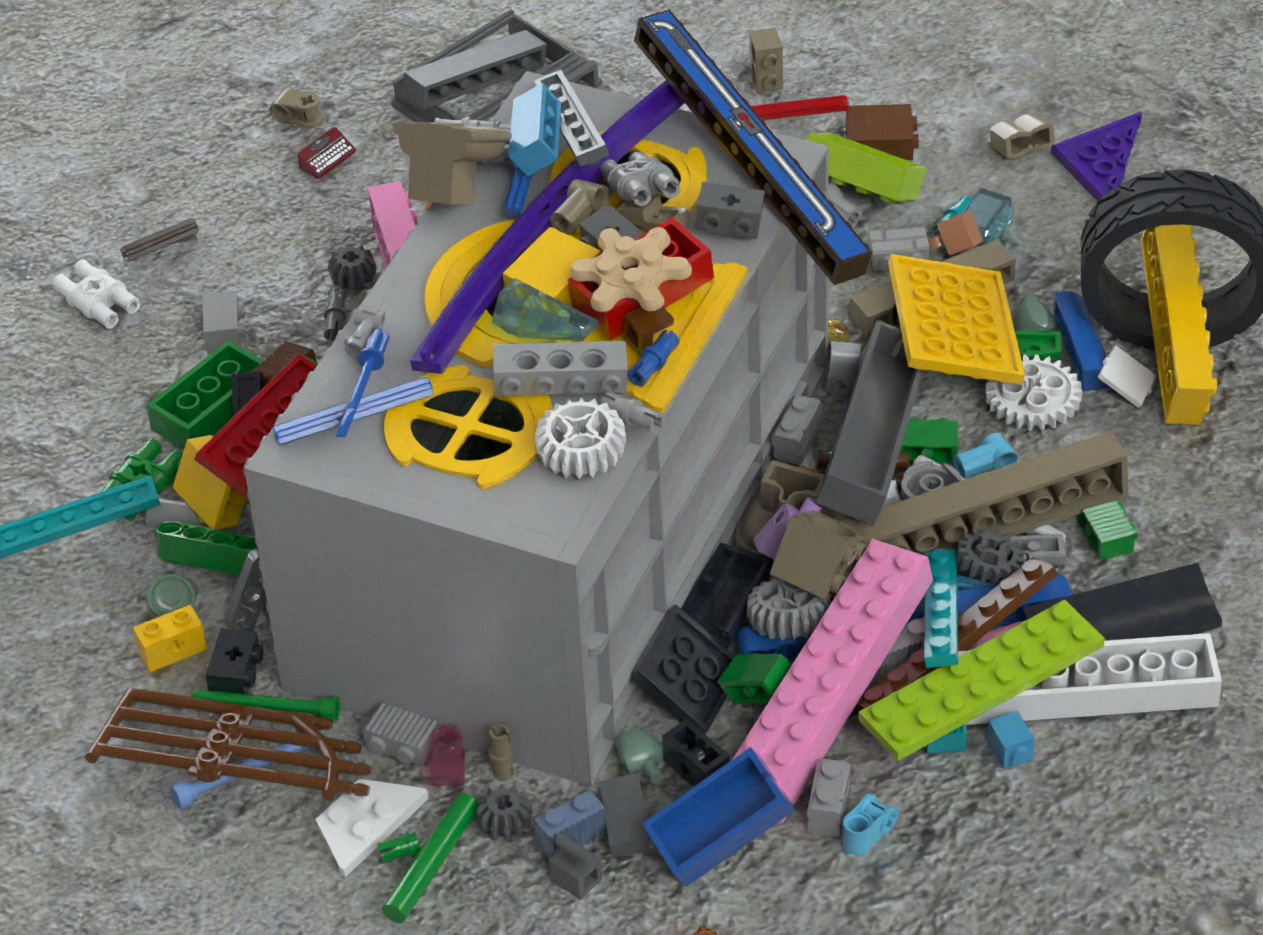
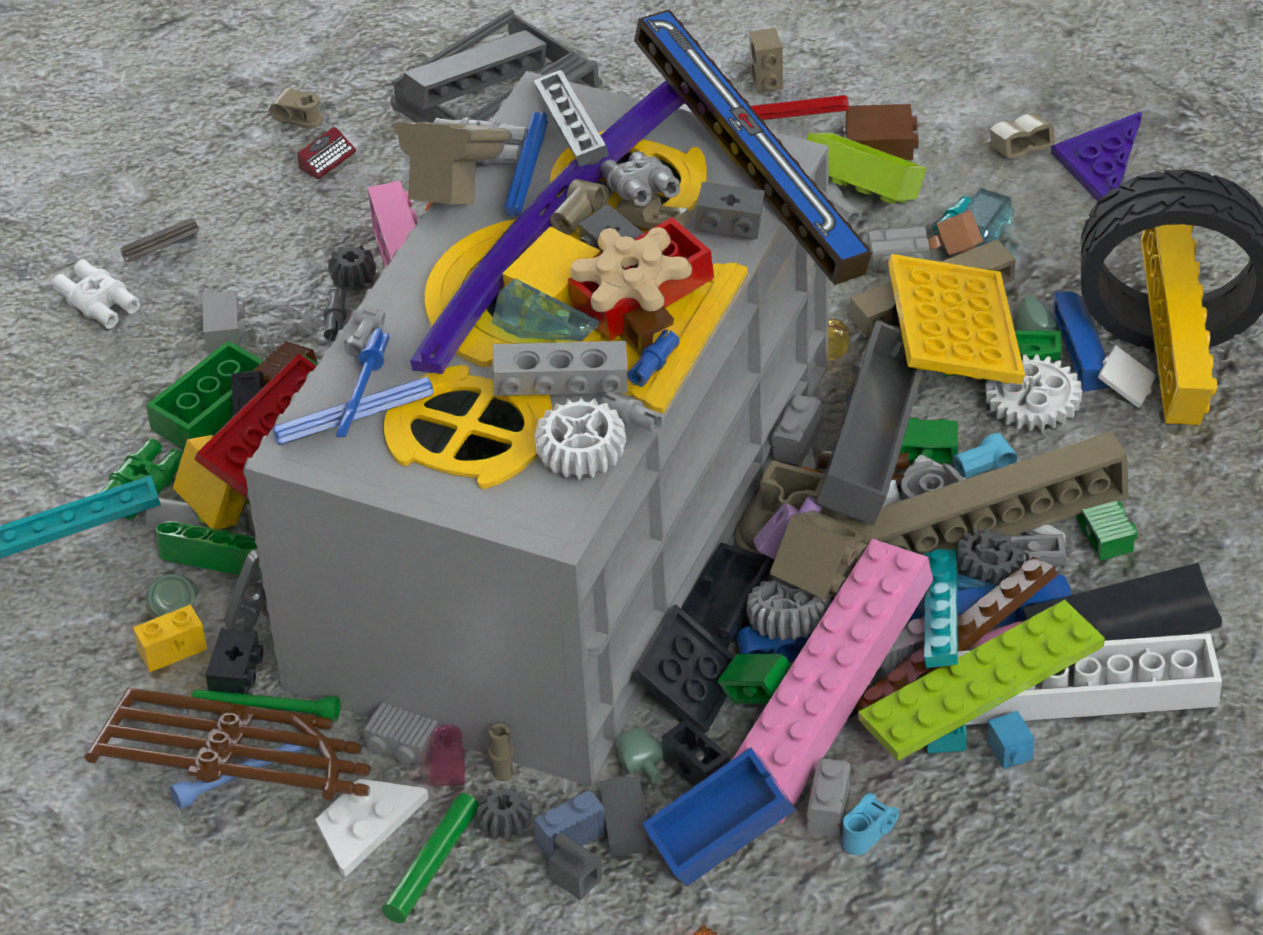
(401, 847): green pin -> none
(535, 130): dark azure brick -> none
(840, 366): light grey piece -> none

